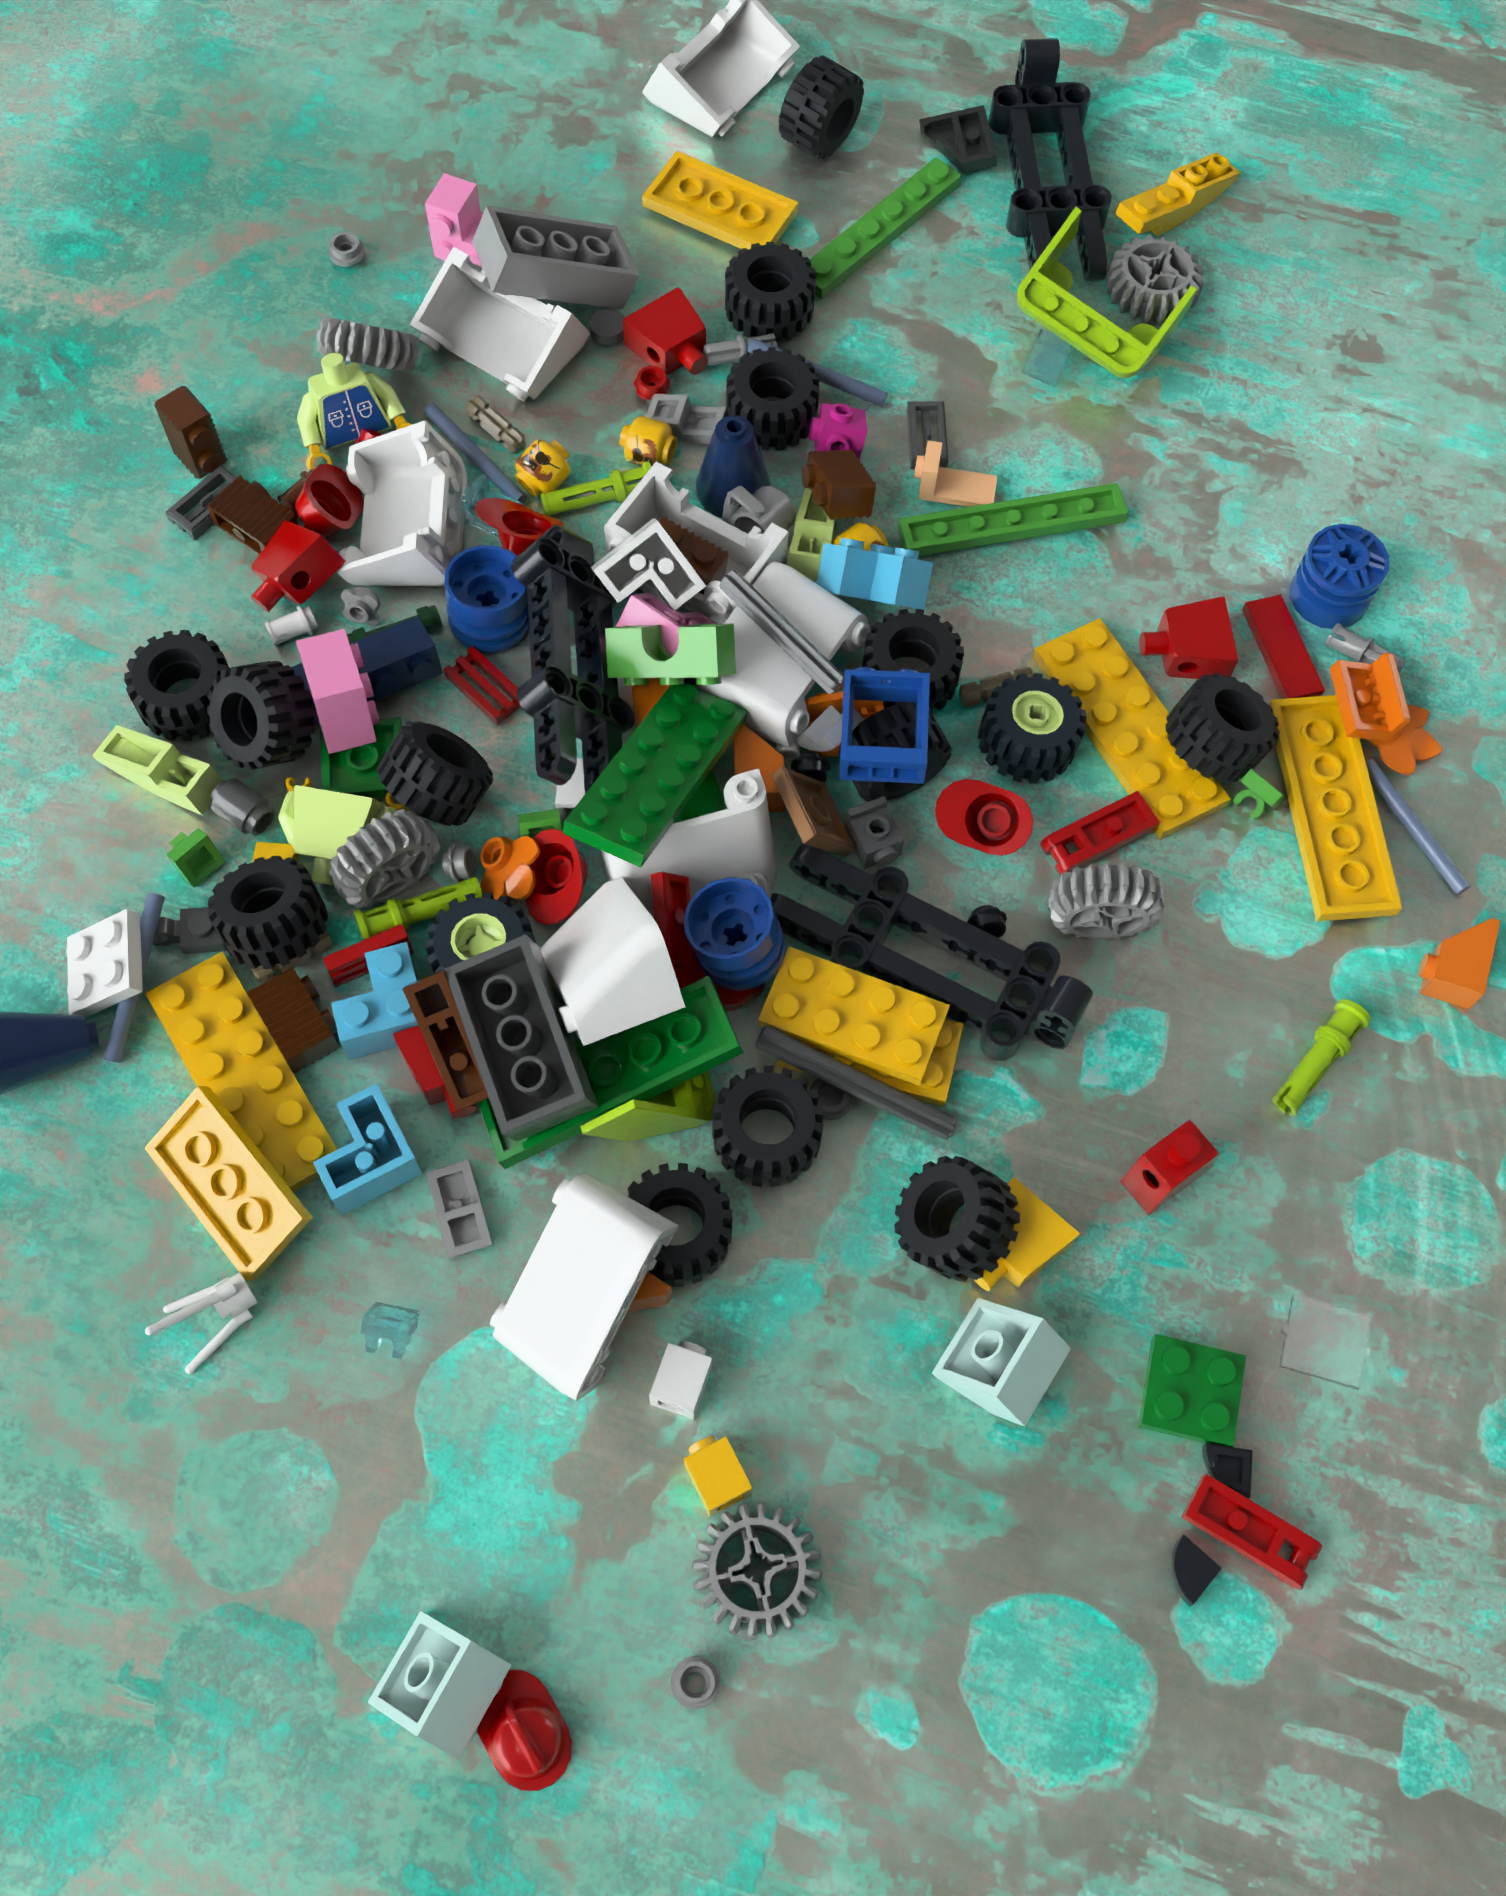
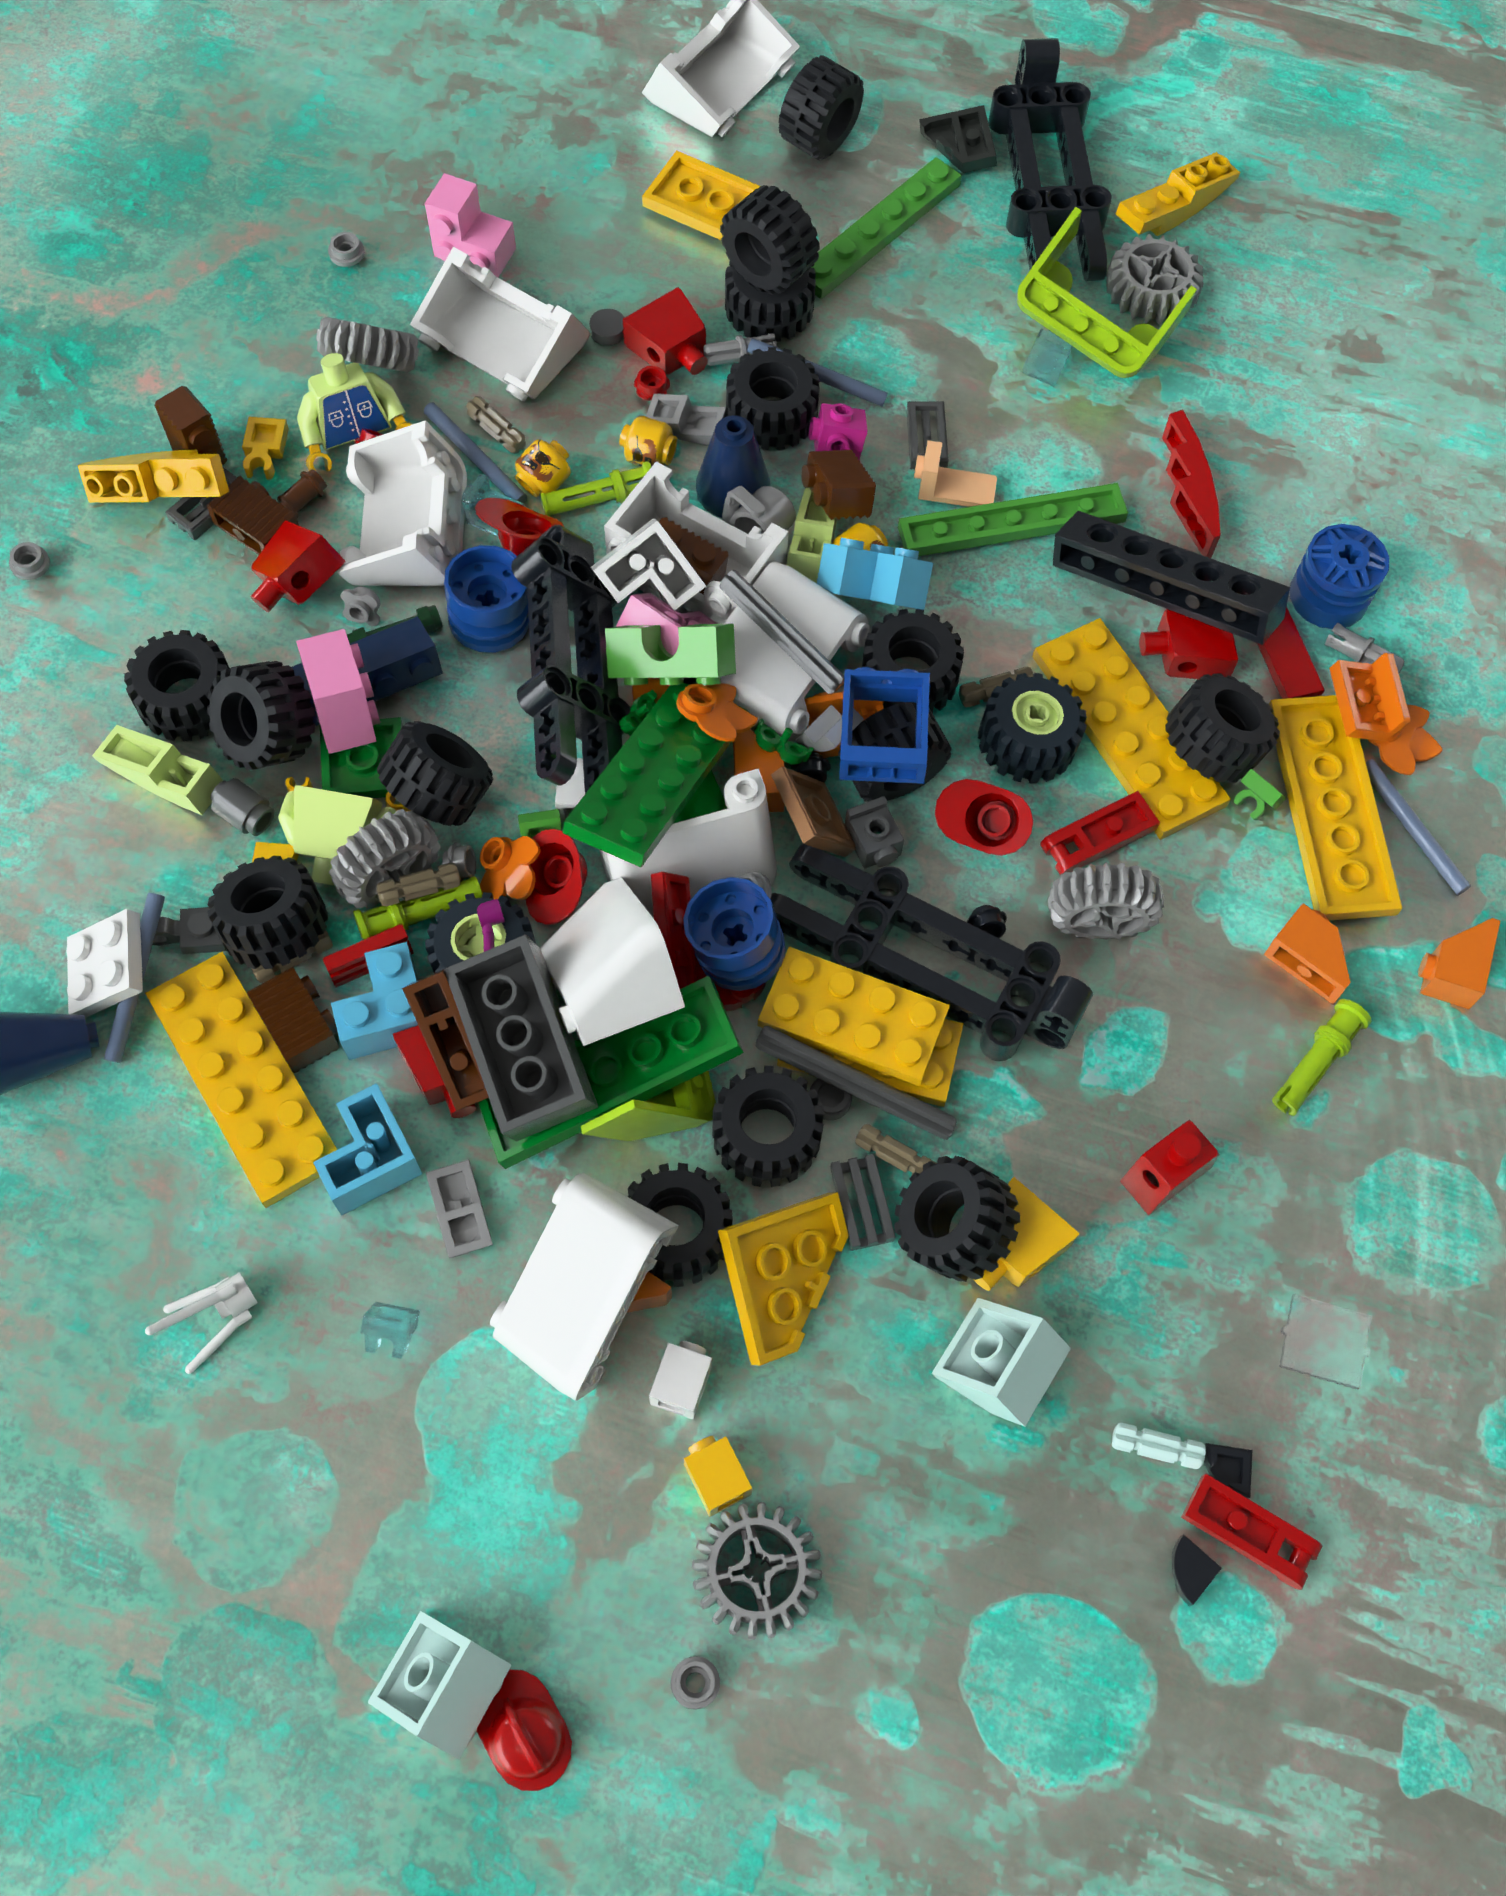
(23, 555): none -> light grey plate
(153, 476): none -> yellow slope
(194, 856): bright green tile -> none
(228, 1183): yellow plate -> none
(263, 441): none -> yellow plate
(291, 625): white pin -> none
(329, 501): red piece -> none
(418, 884): none -> dark tan axle
(464, 664): red tile -> none
(489, 915): none -> magenta hand
(554, 258): light grey brick -> none
(638, 711): none -> green piece
(714, 710): none -> orange plate
(770, 239): none -> black tyre
(771, 741): none -> green piece
(781, 1271): none -> yellow plate
(854, 1167): none -> dark grey tile
(890, 1150): none -> dark tan axle
(1158, 1445): none -> light aqua axle
(1171, 577): none -> black brick
(1192, 1391): green plate -> none
(1195, 491): none -> red slope
(1312, 953): none -> orange slope

